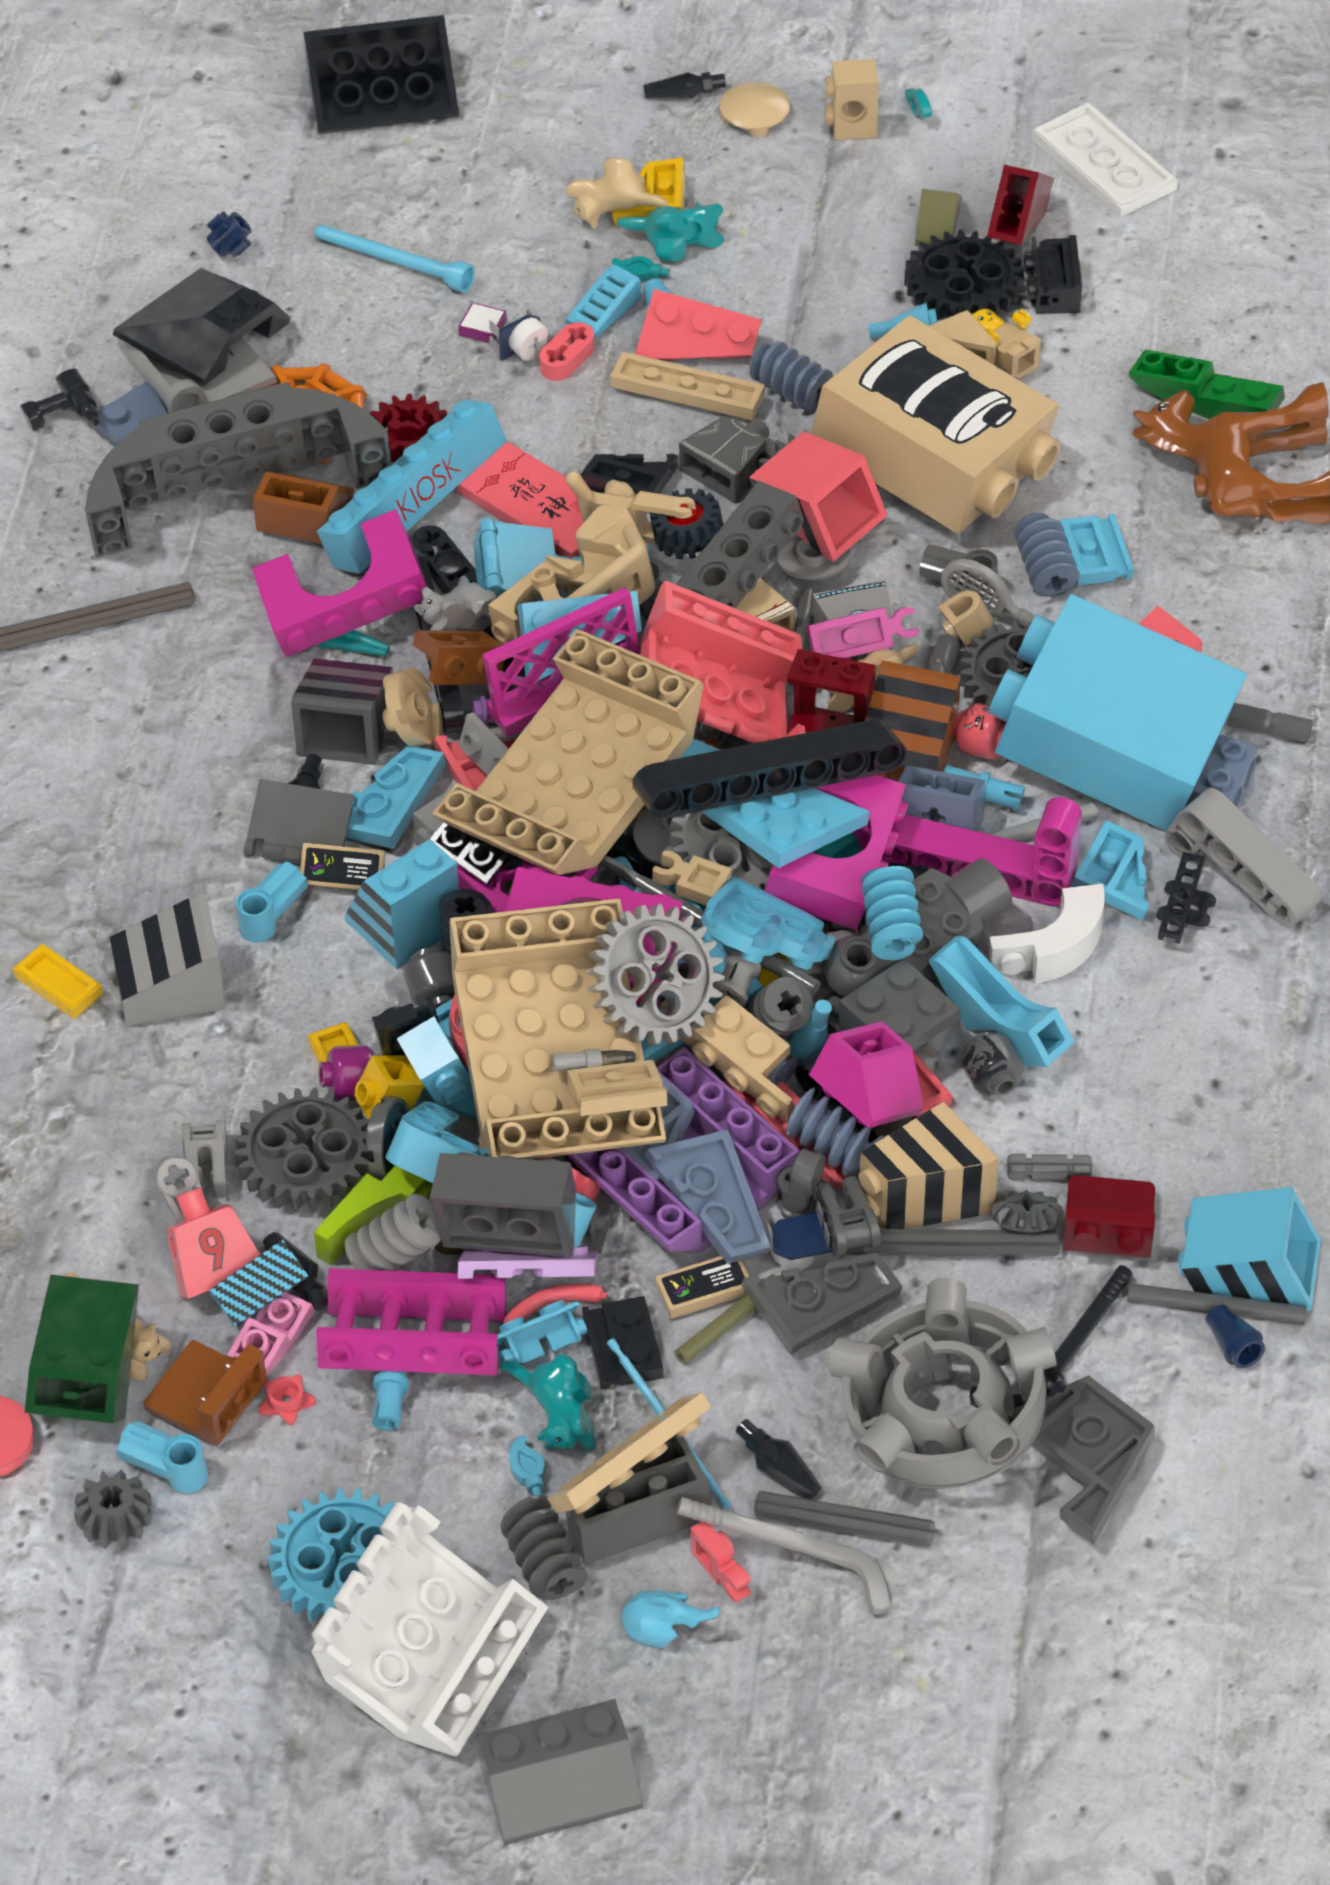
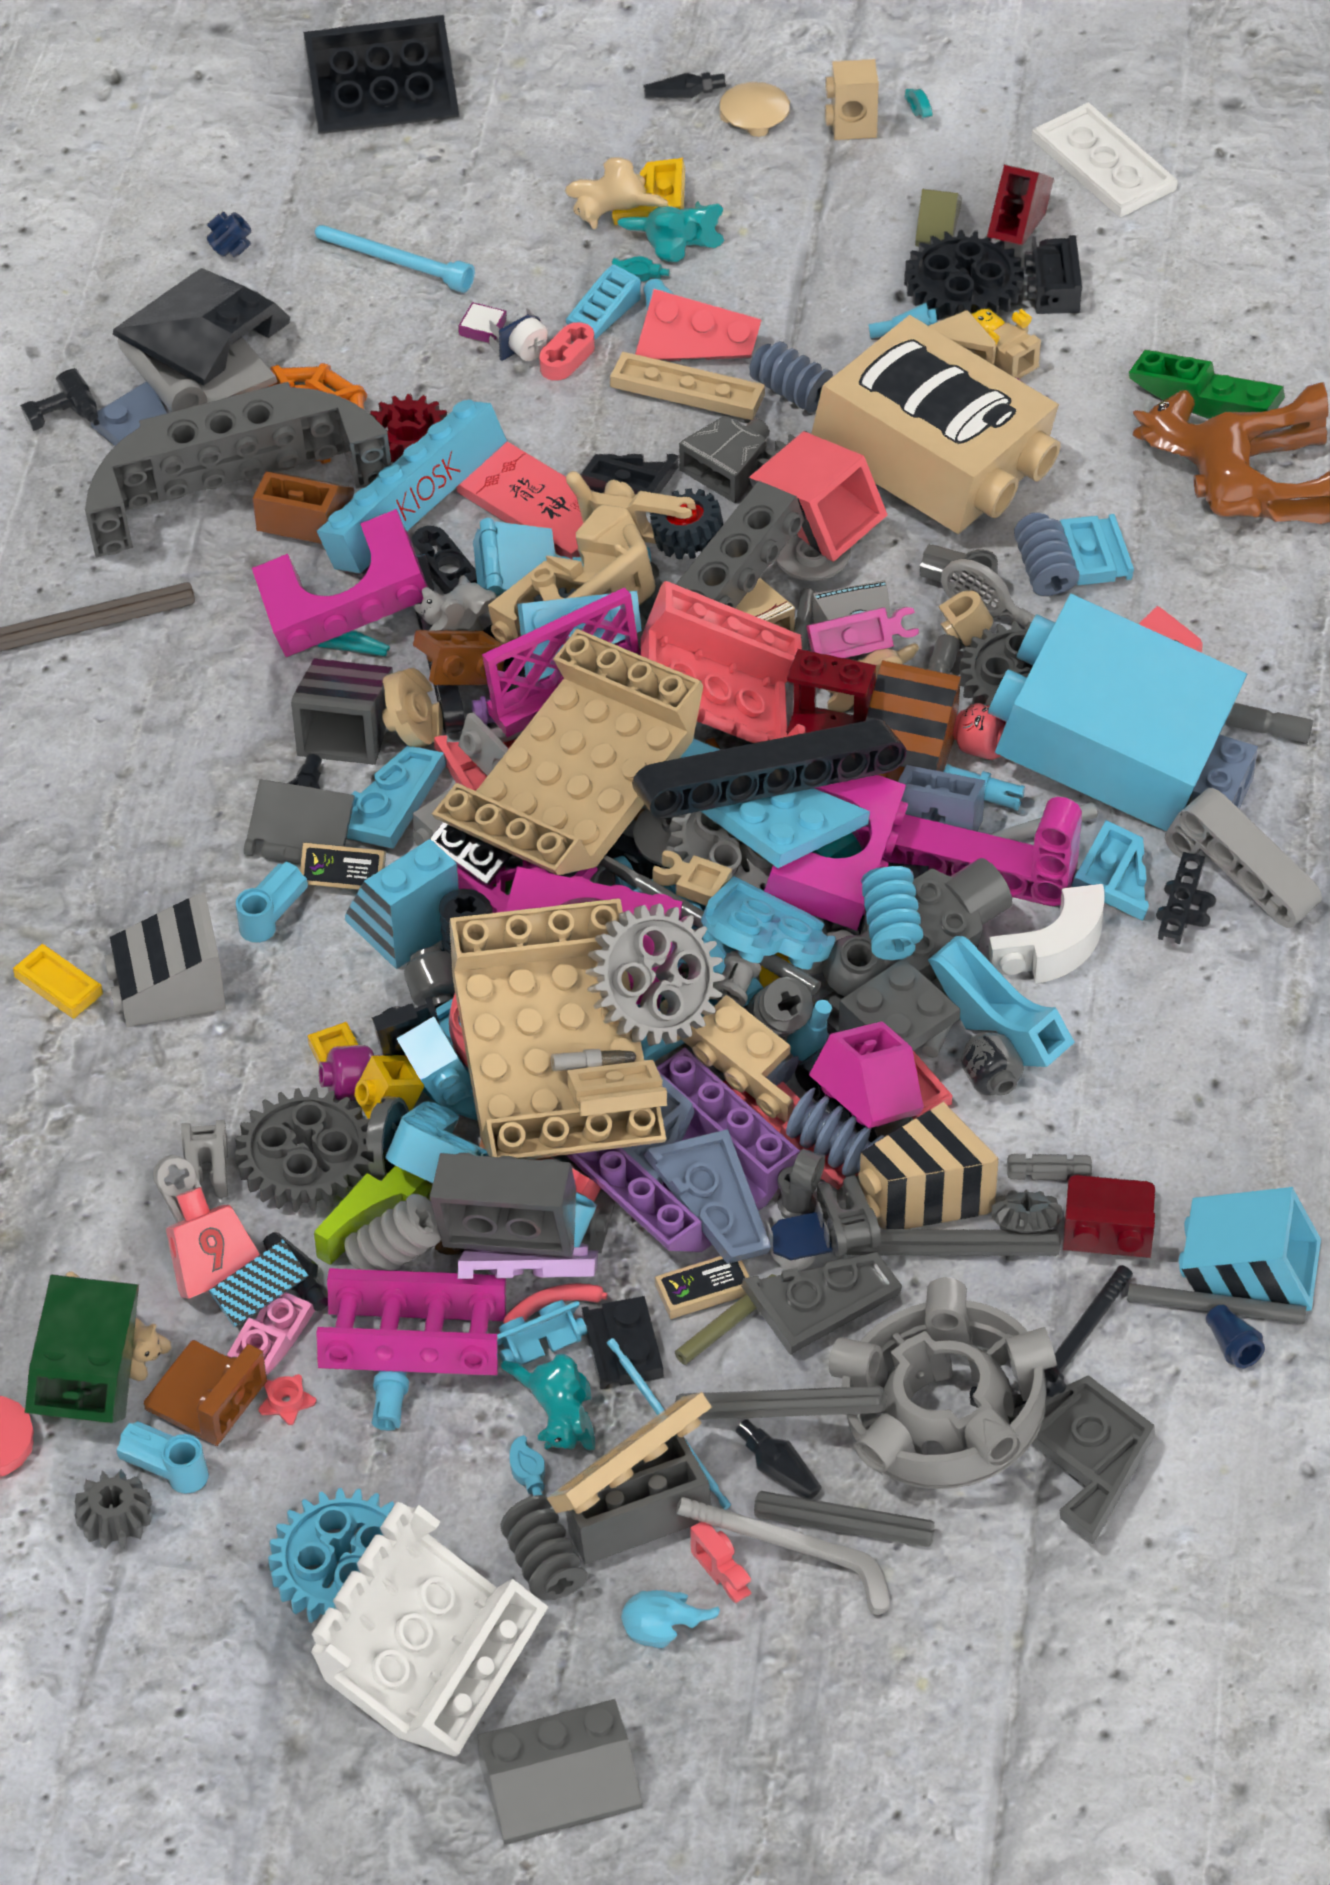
(794, 1402): none -> dark grey axle

